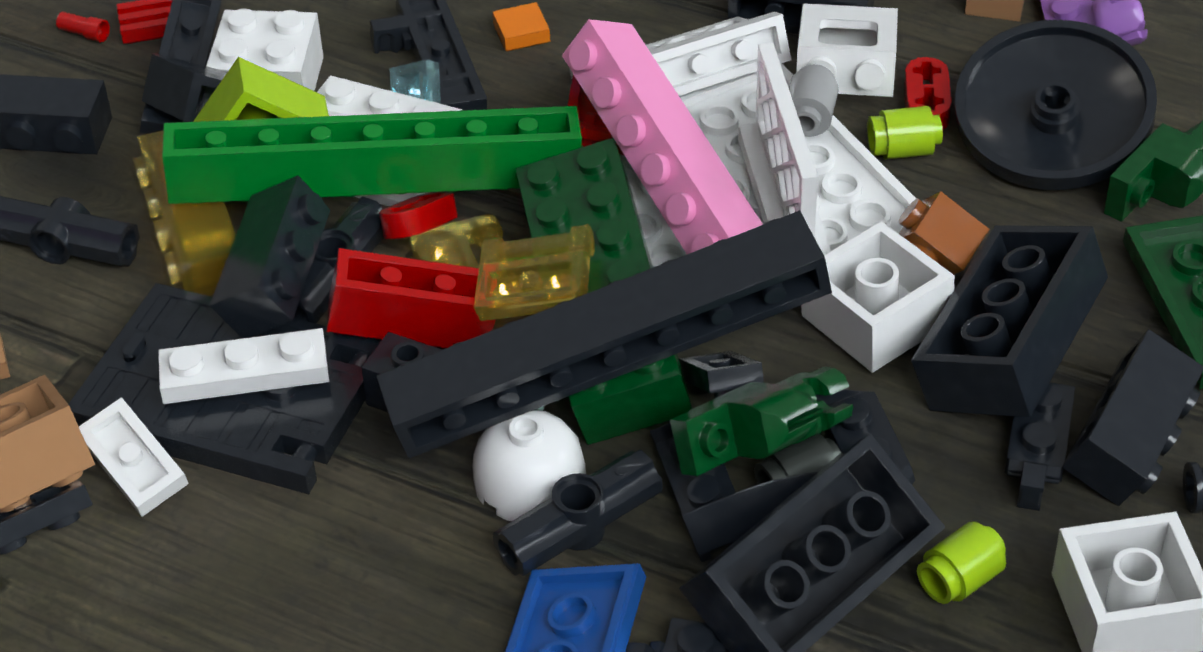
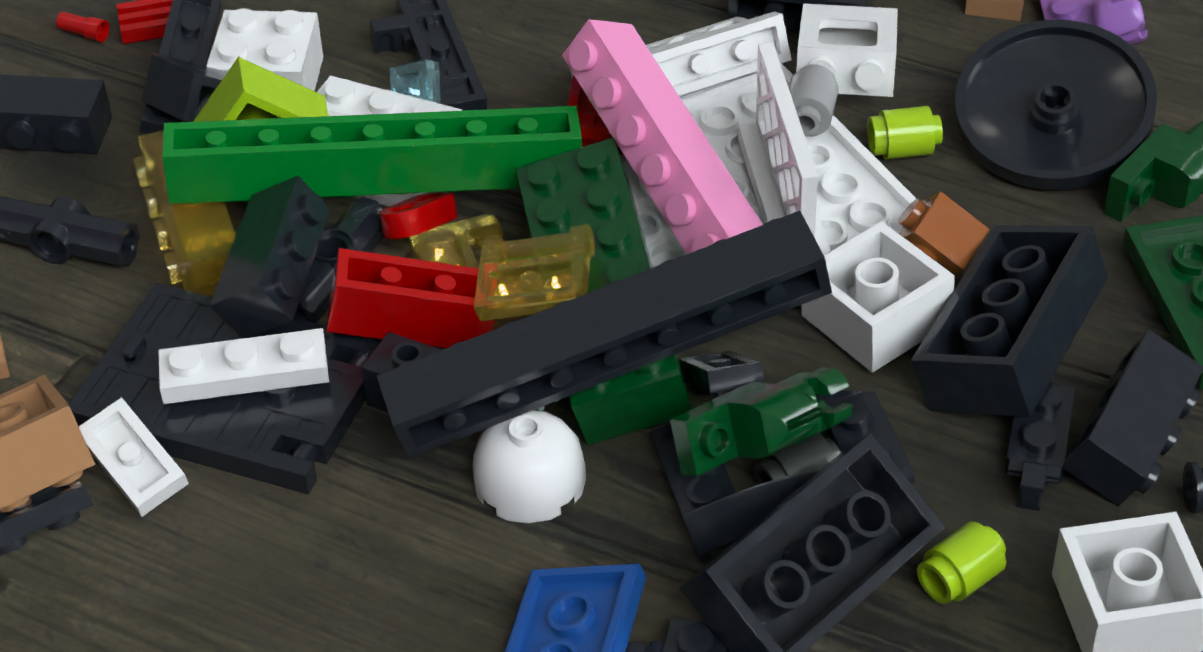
(521, 26): orange tile -> none
(577, 512): black piece -> none
(934, 94): red beam -> none

